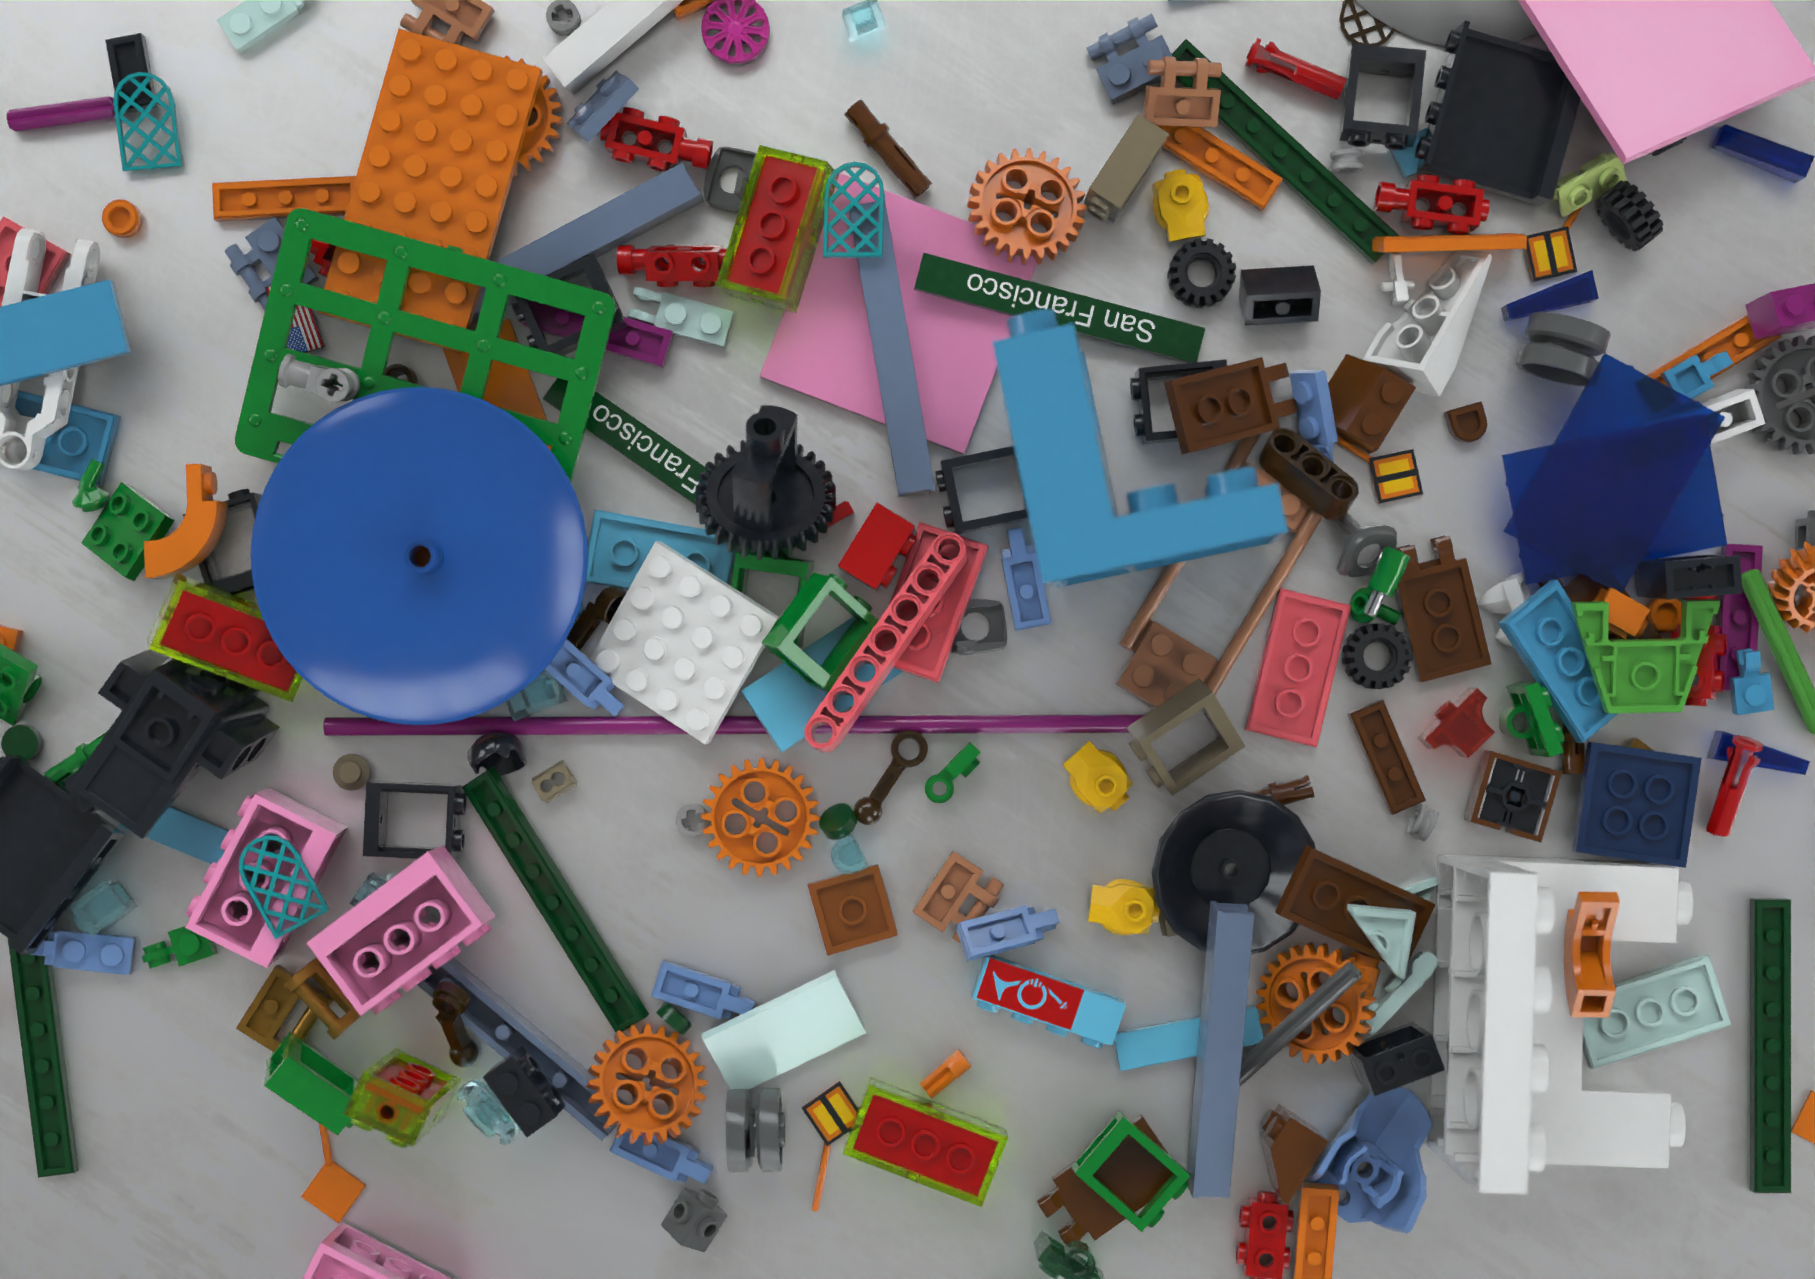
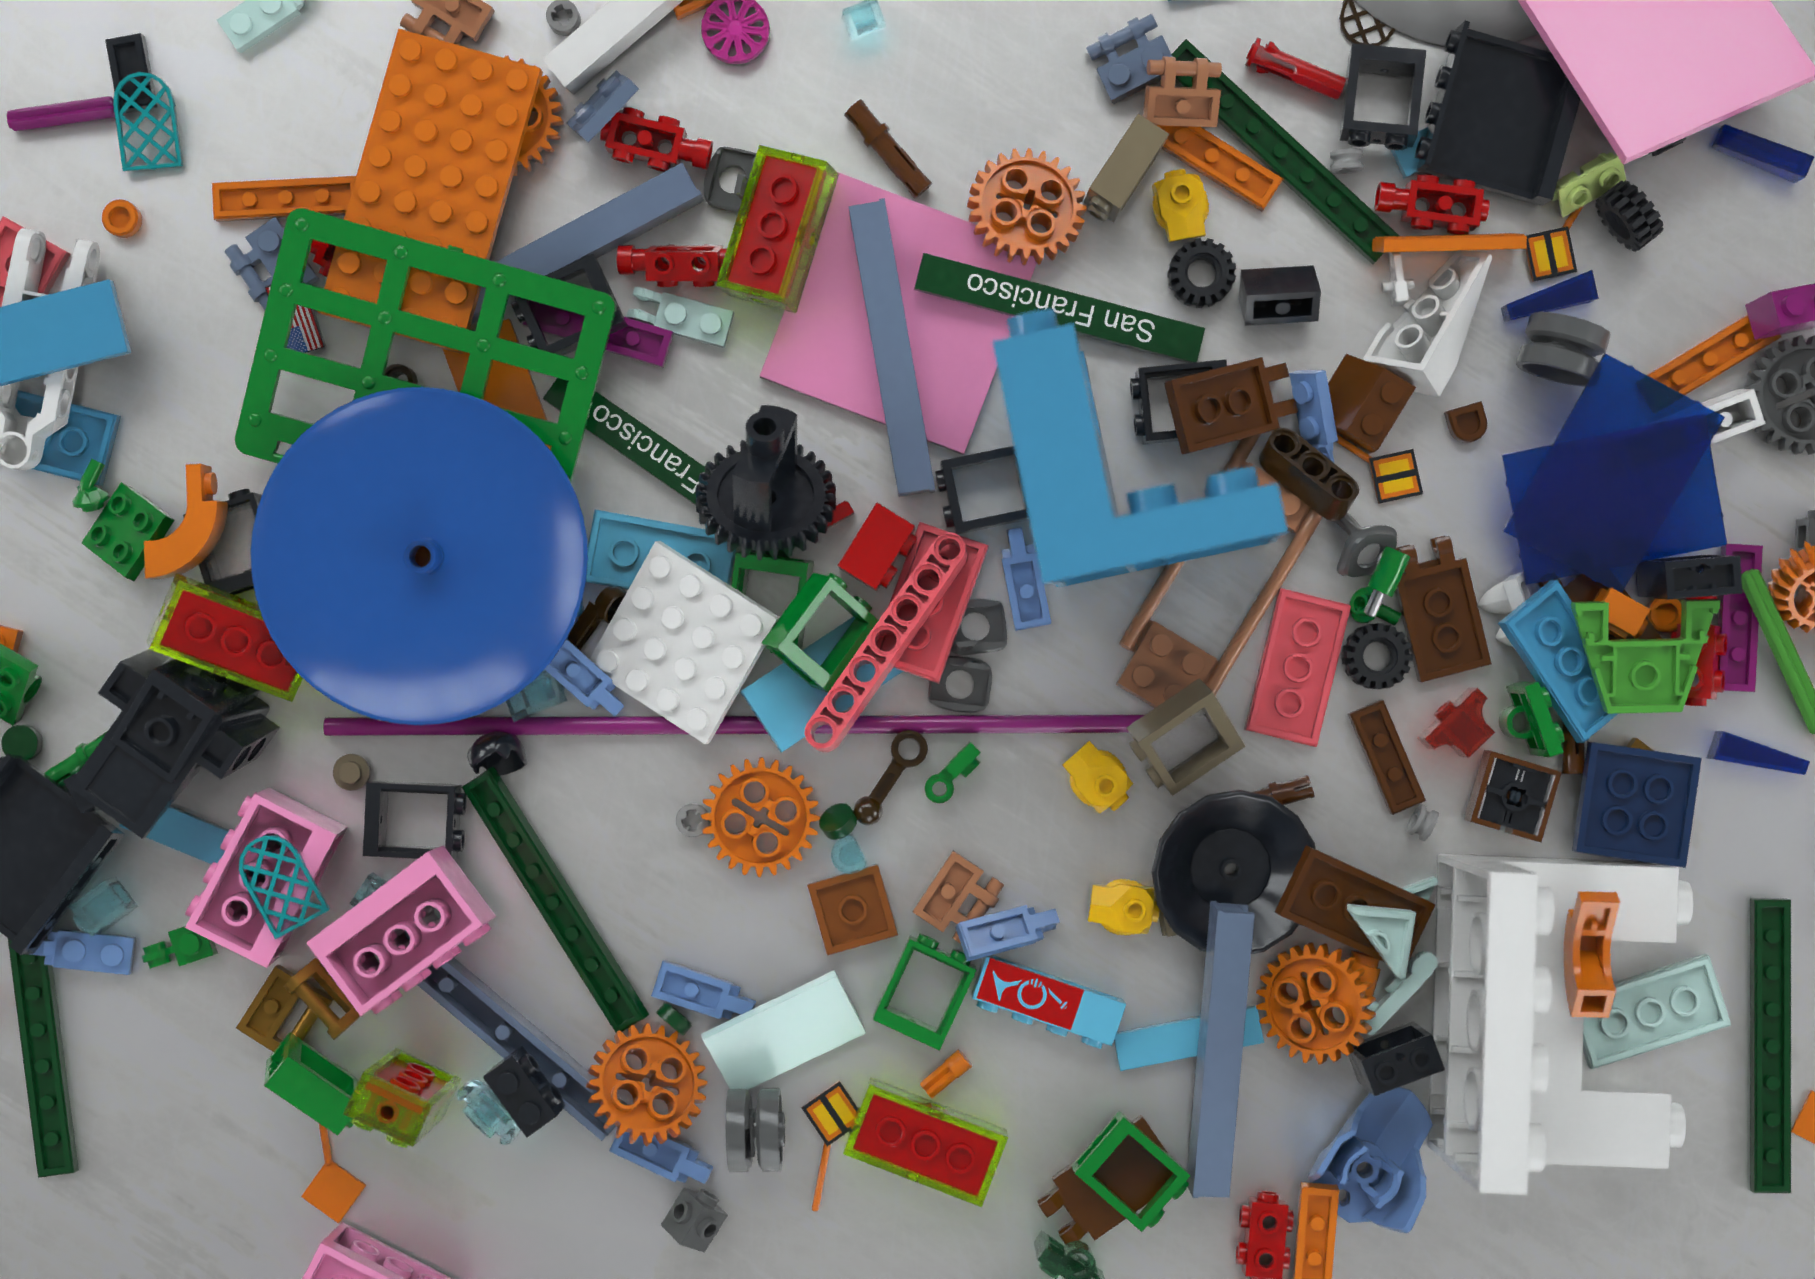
(318, 379): light grey connector -> none
(451, 1002): dark brown piece -> none
(557, 790): dark tan piece -> none
(828, 202): teal window -> none
(909, 1025): none -> green window
(977, 700): none -> dark grey piece
(1289, 1150): reddish brown slope -> none
(1298, 1020): dark grey axle -> none
(1692, 376): dark azure plate -> none
(1733, 784): red piece -> none
(1750, 690): dark azure plate -> none

